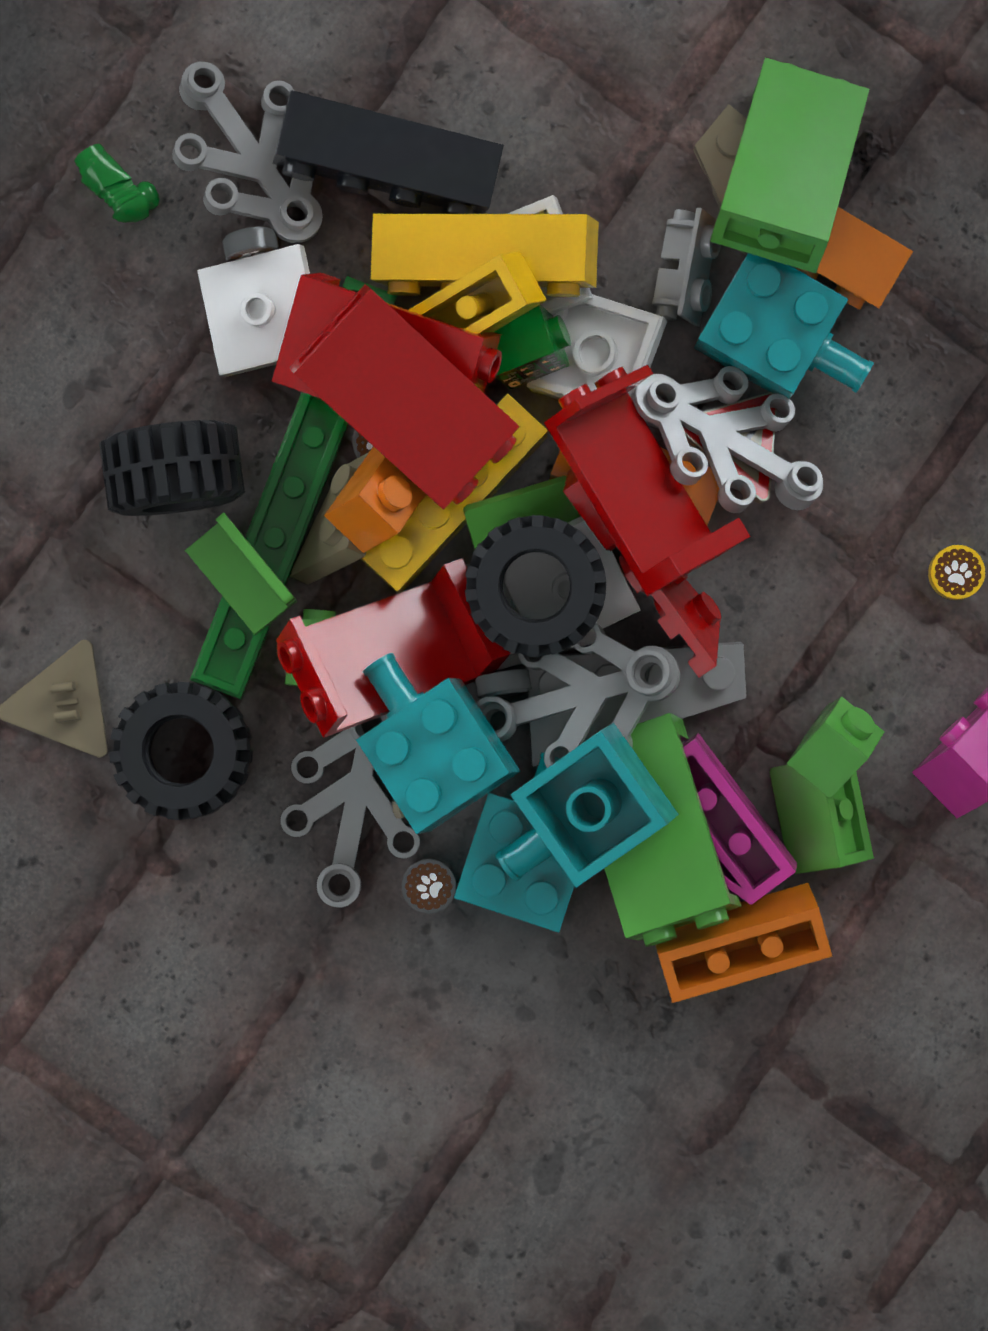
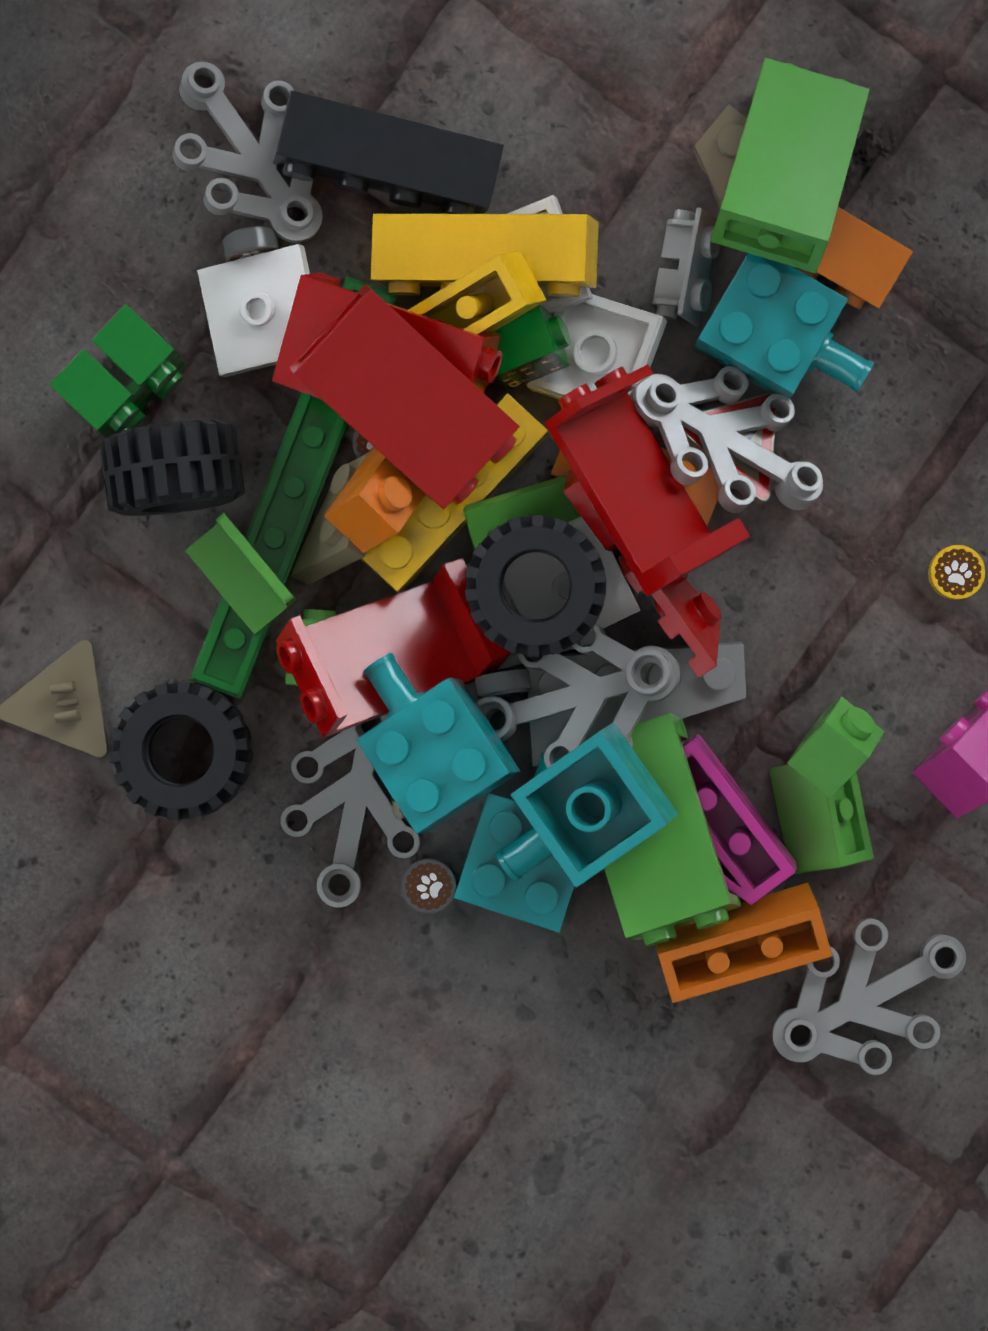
(112, 183): green arm -> none
(136, 352): none -> green piece
(860, 1002): none -> light grey plant

